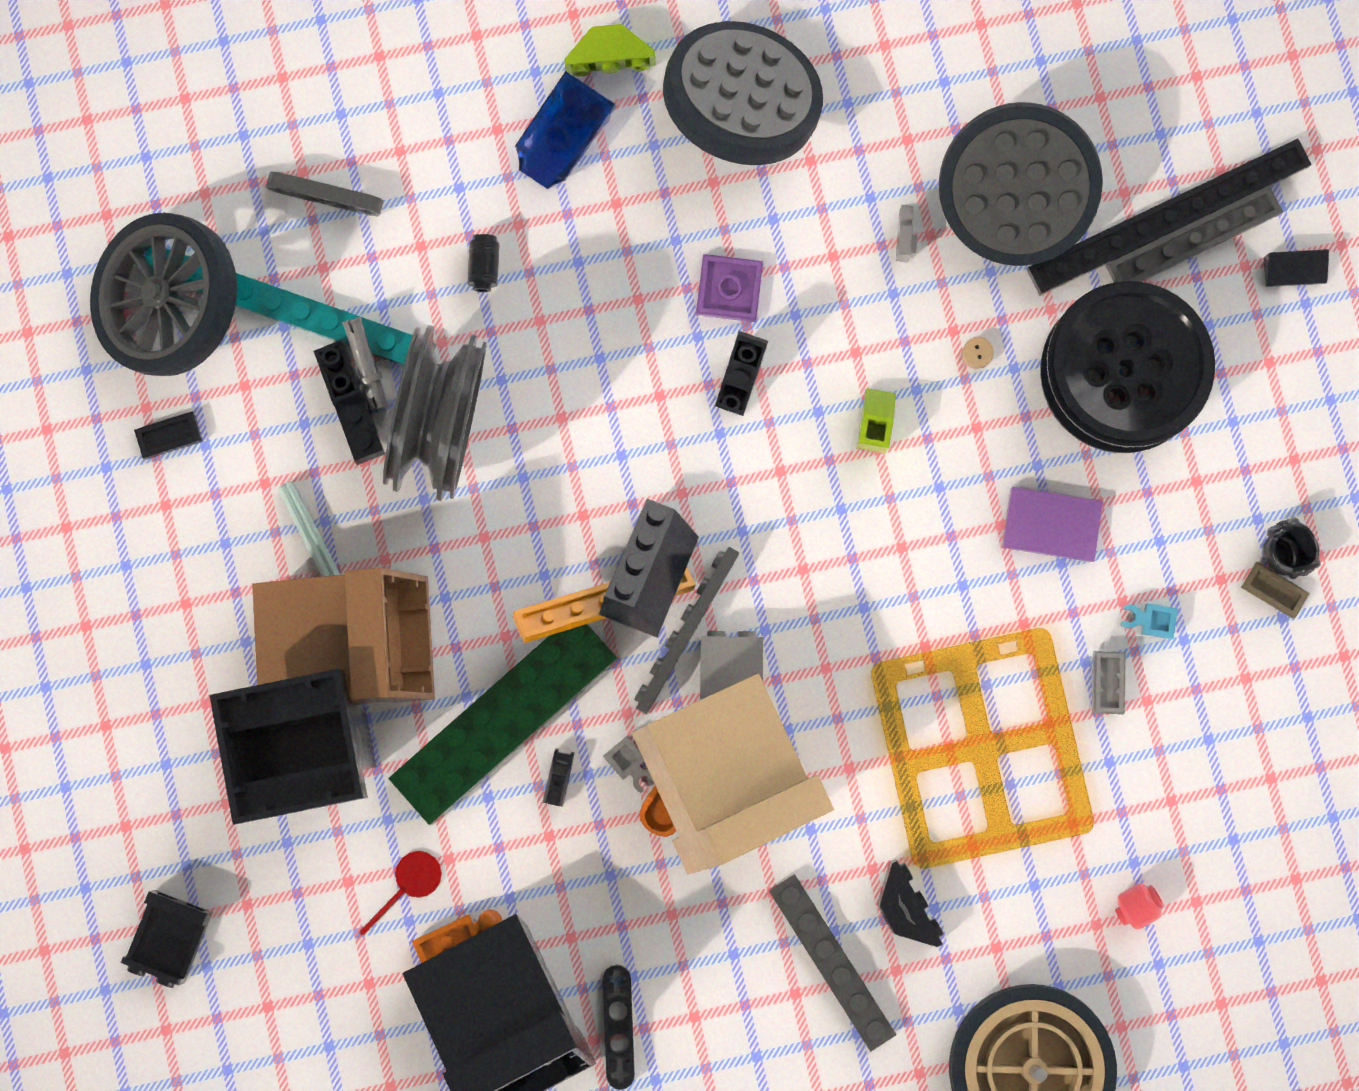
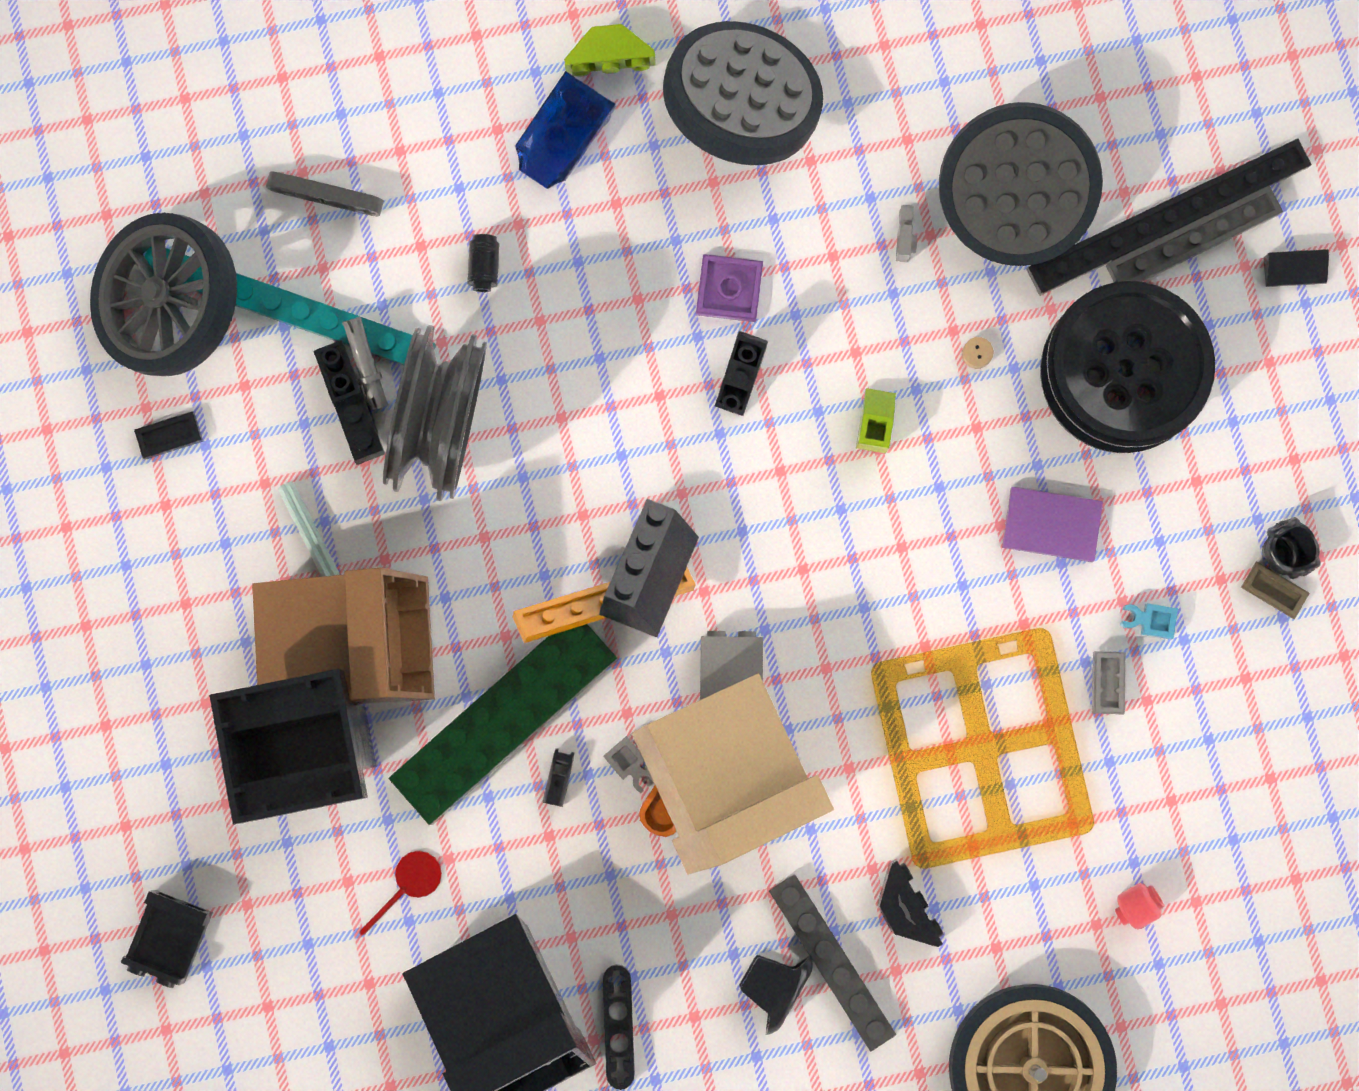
(453, 934): orange plate -> none
(678, 641): dark grey plate -> none
(775, 987): none -> black piece

